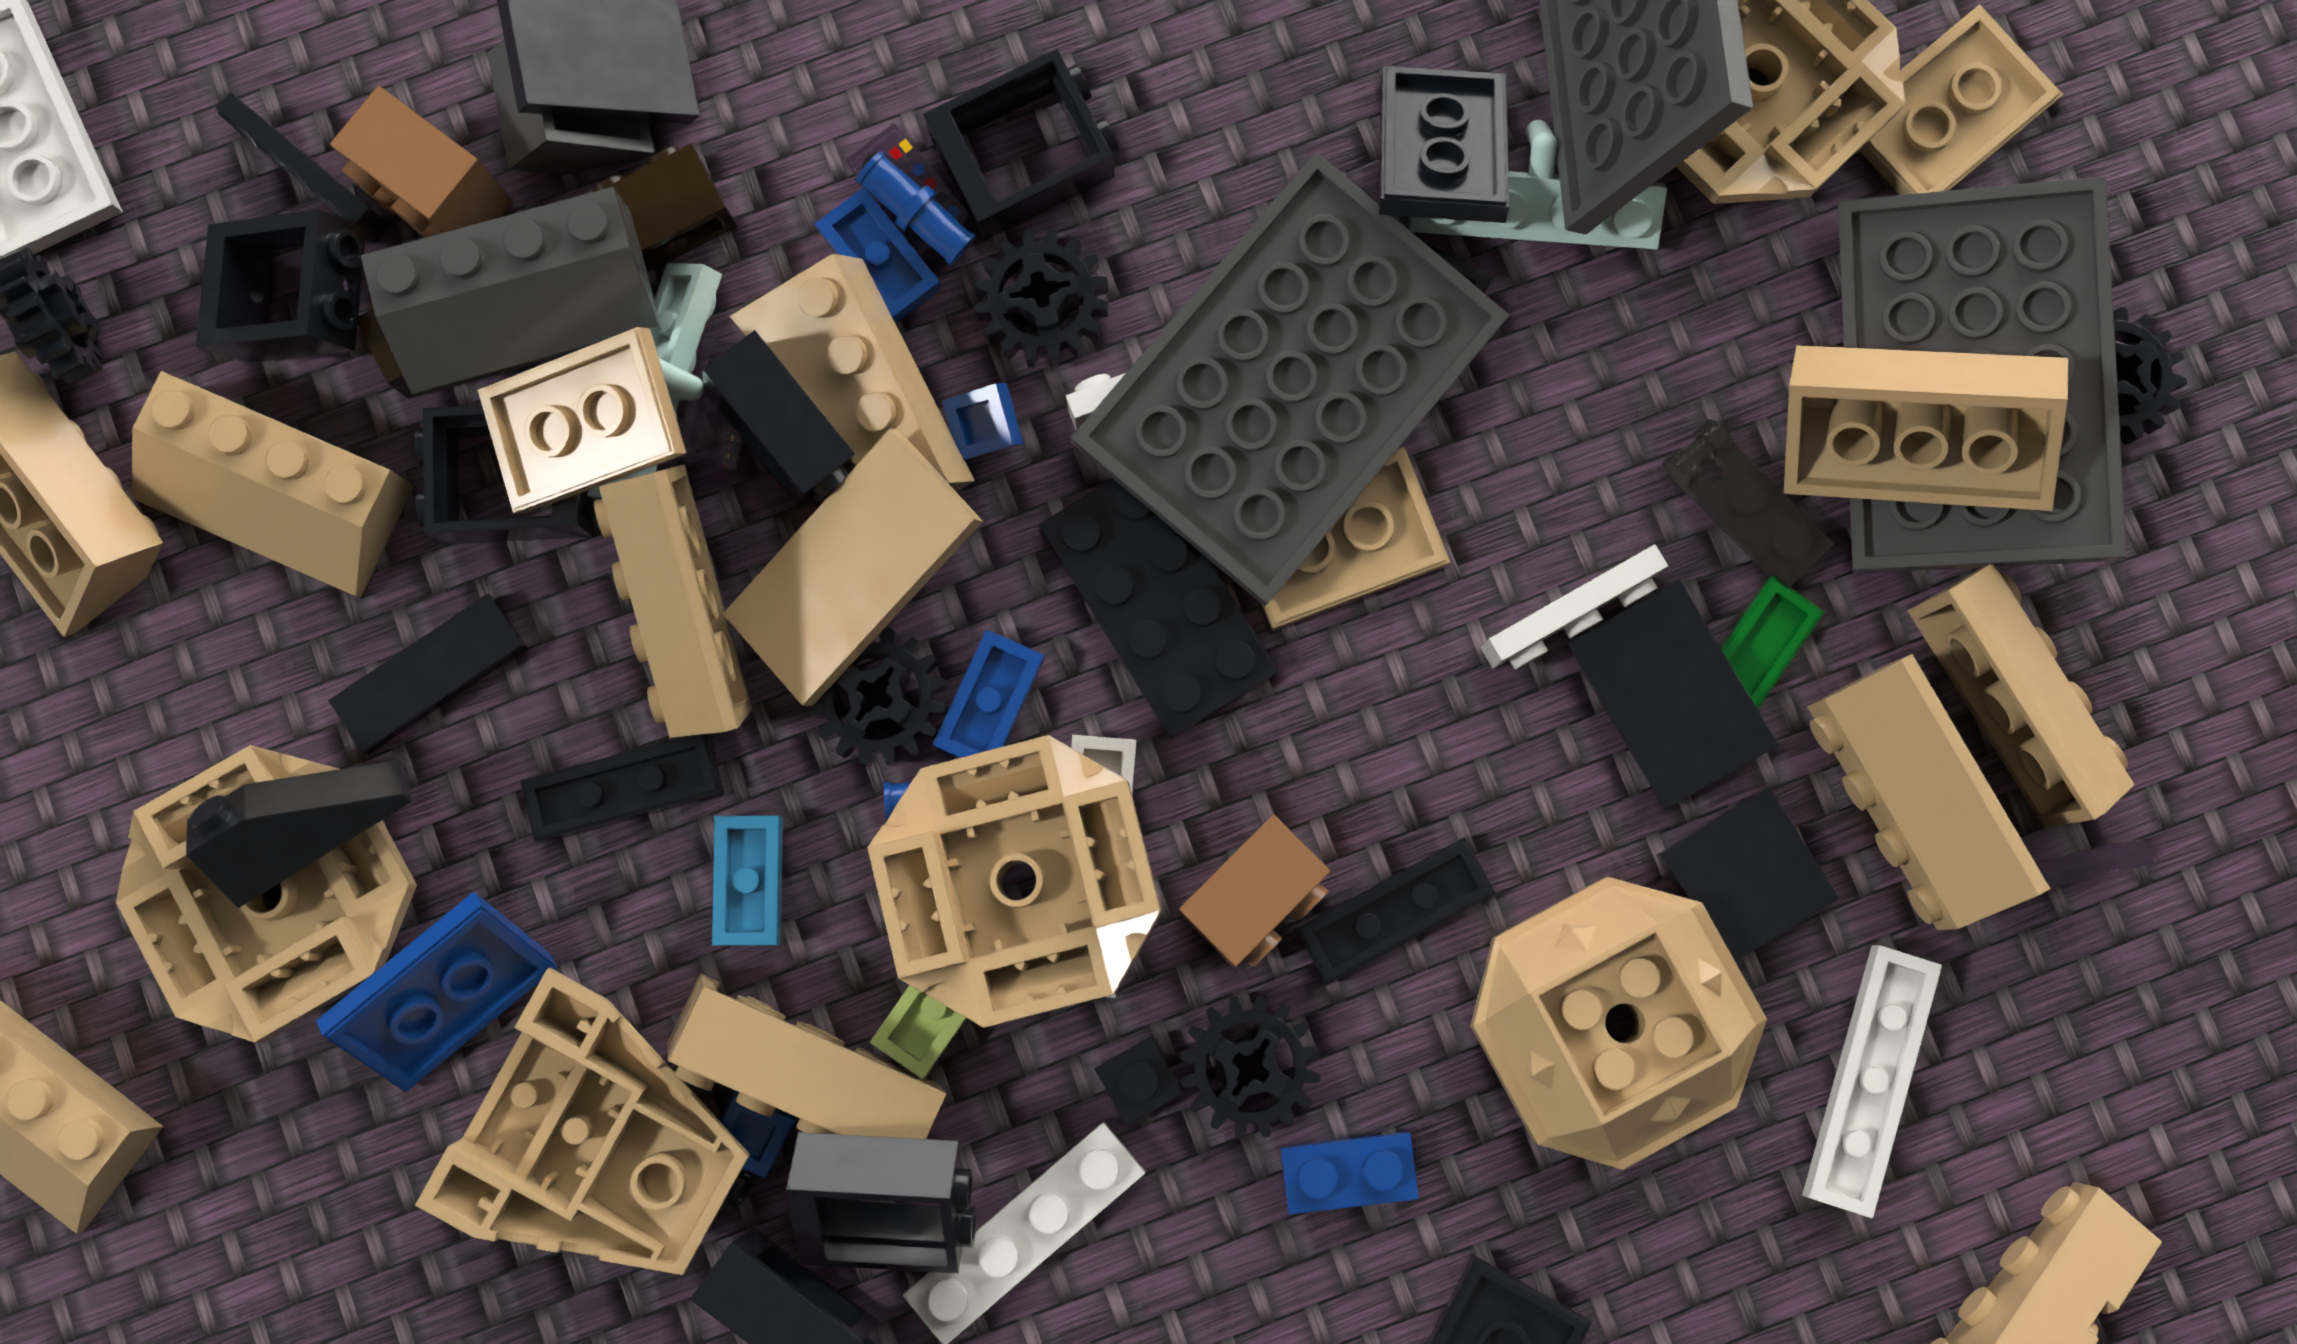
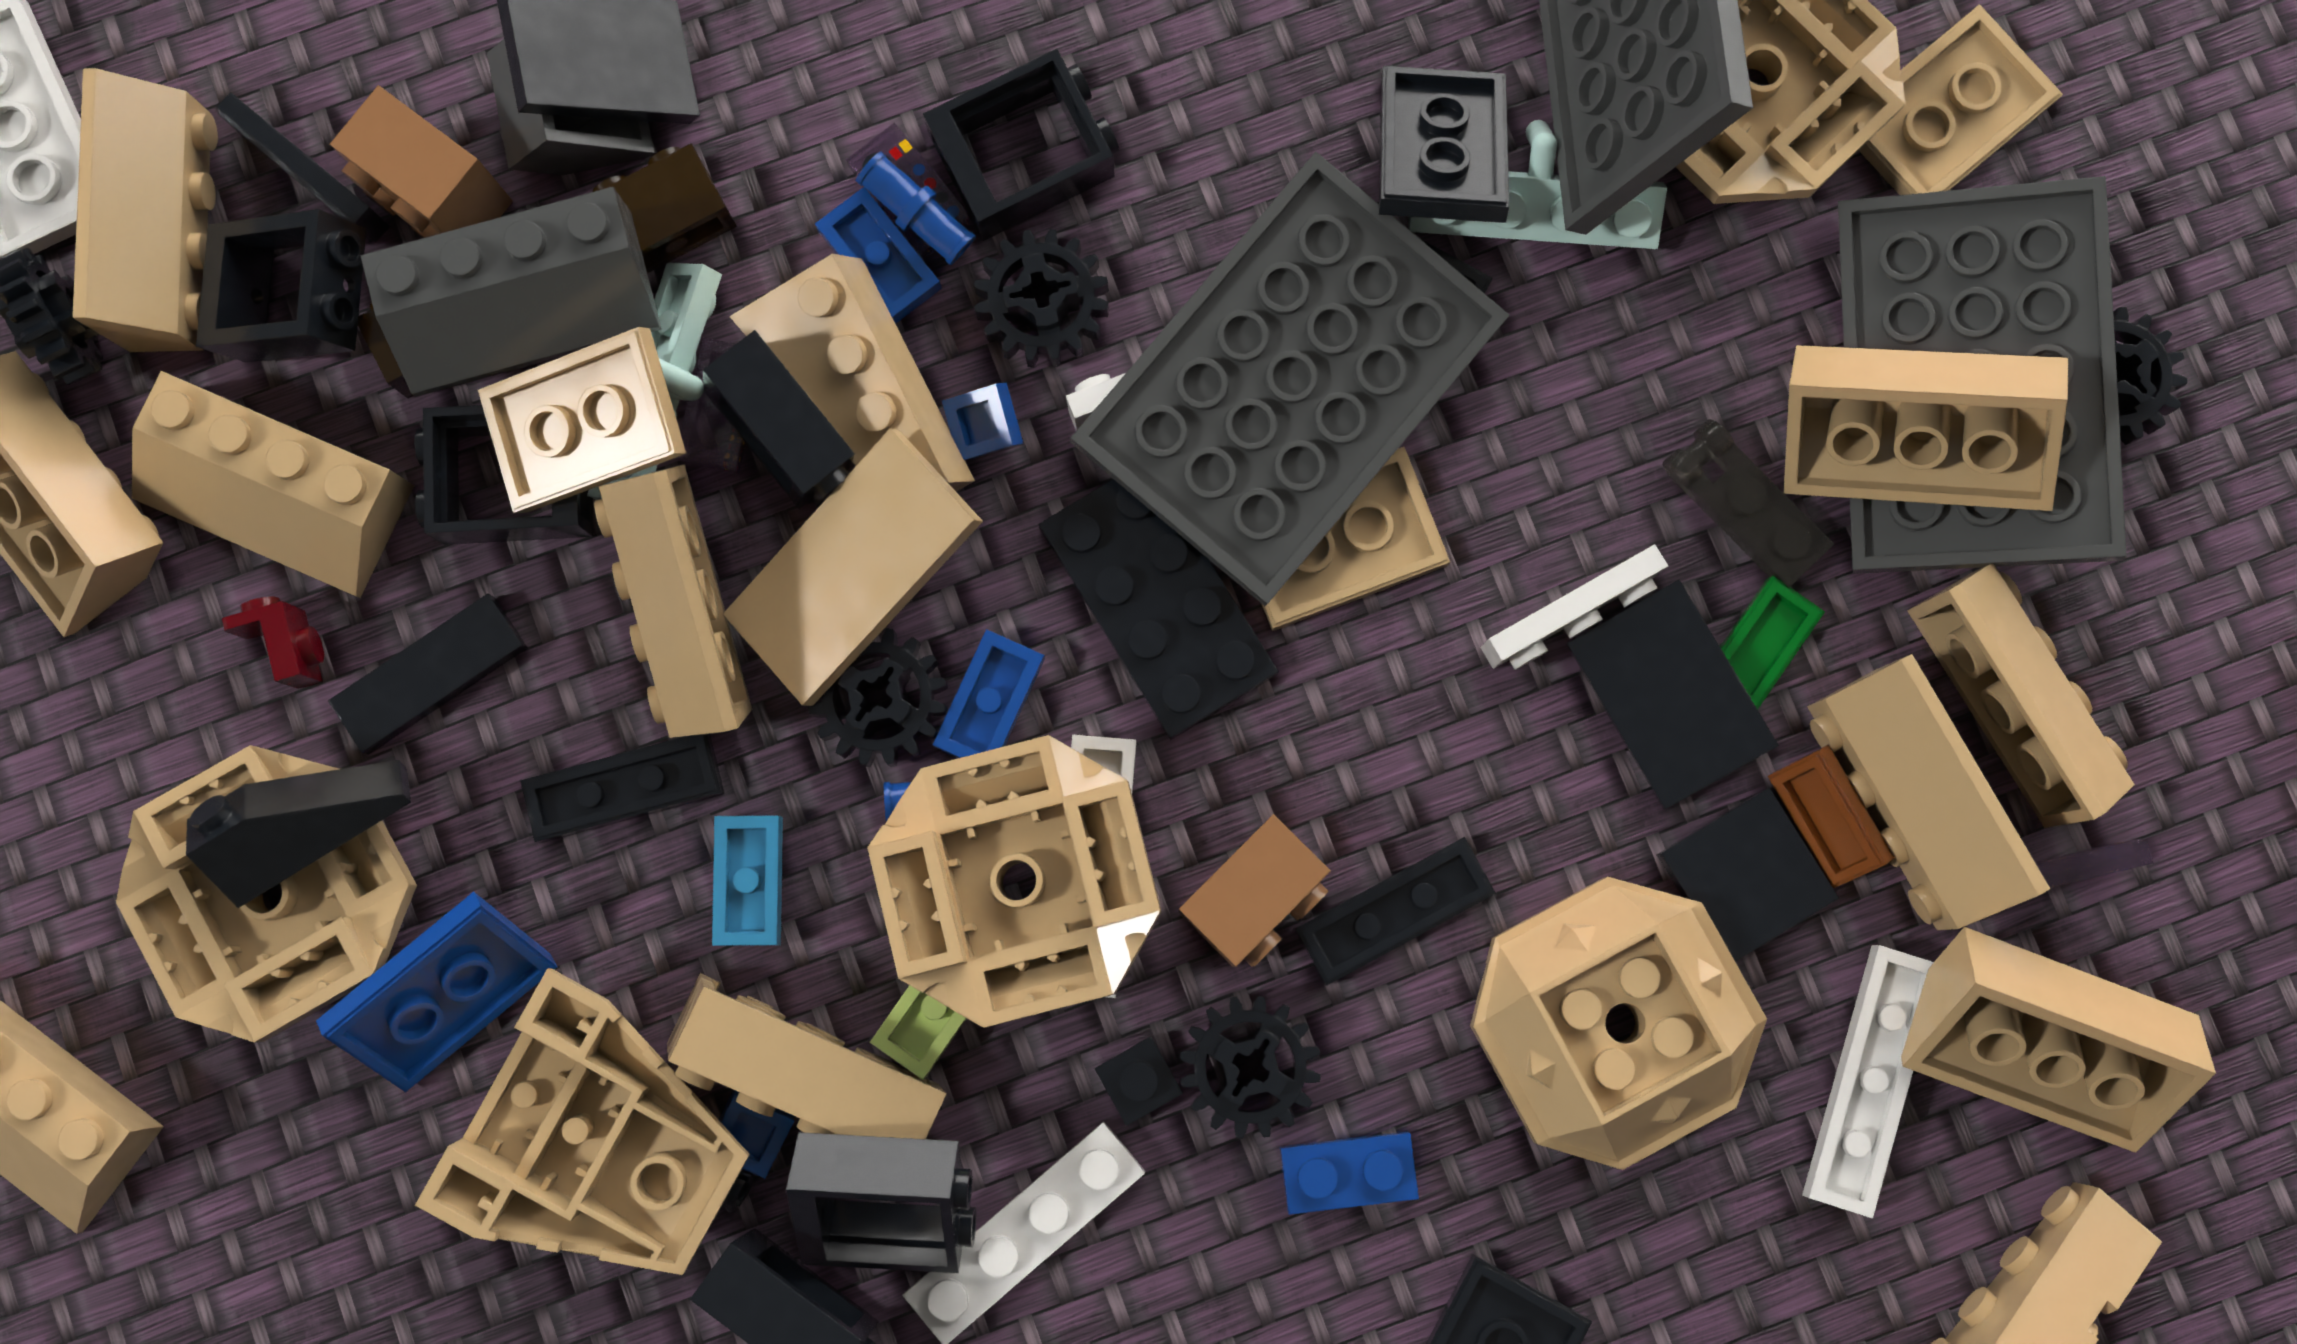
(142, 212): none -> tan slope
(290, 641): none -> dark red bracket
(1831, 817): none -> dark orange tile
(2055, 1041): none -> tan slope

